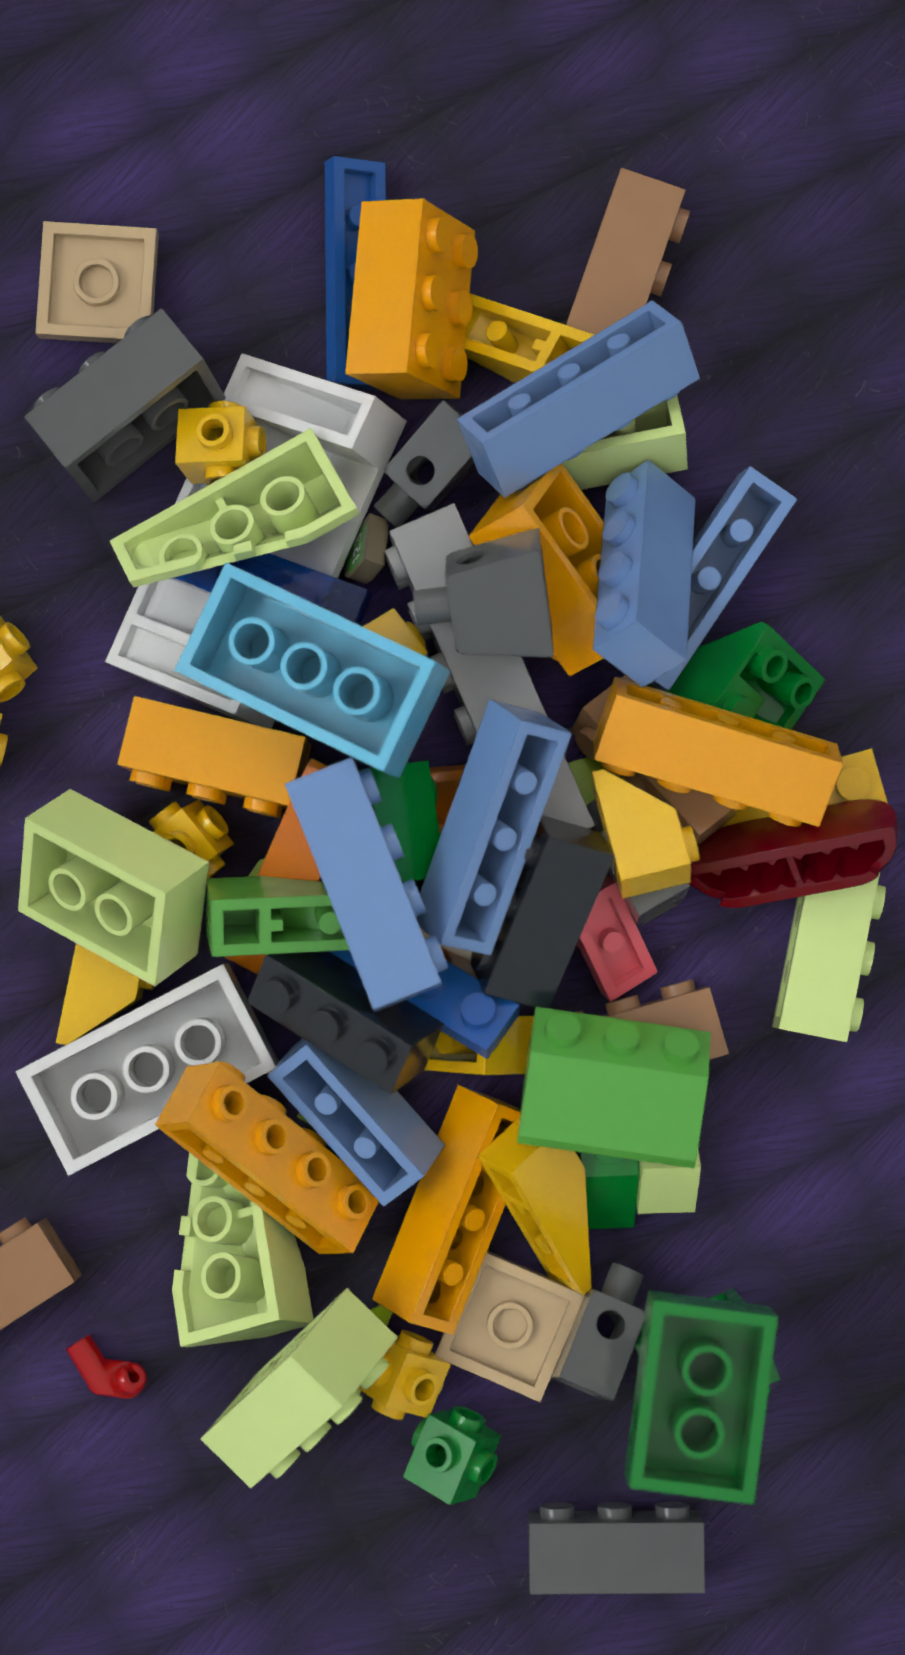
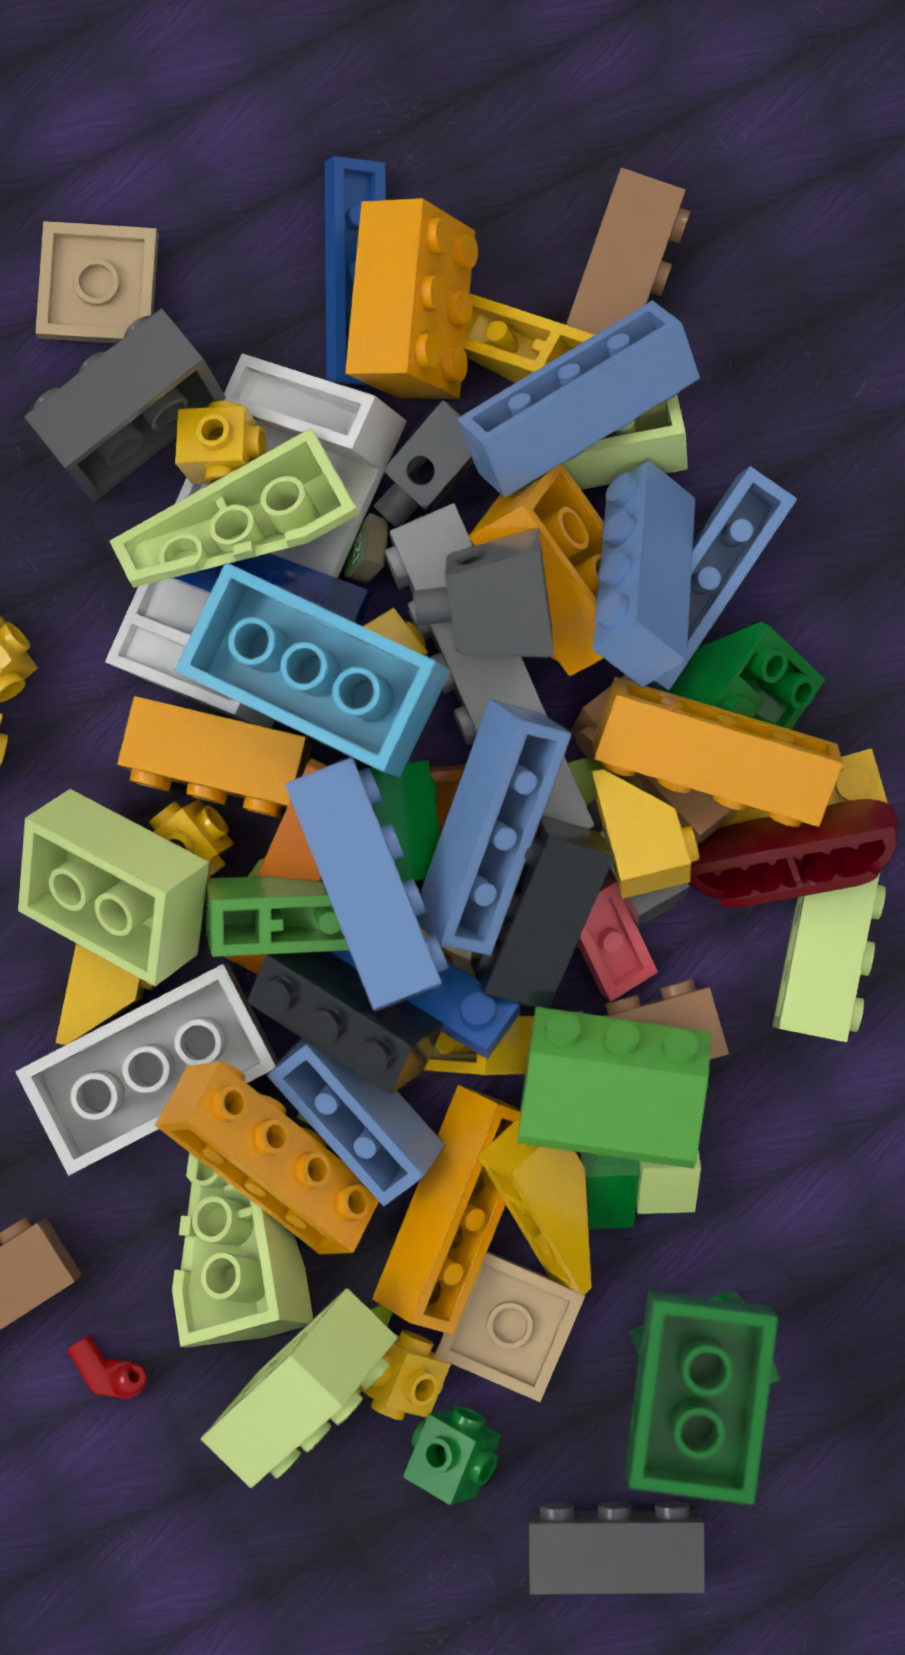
(588, 1358): dark grey torso -> none

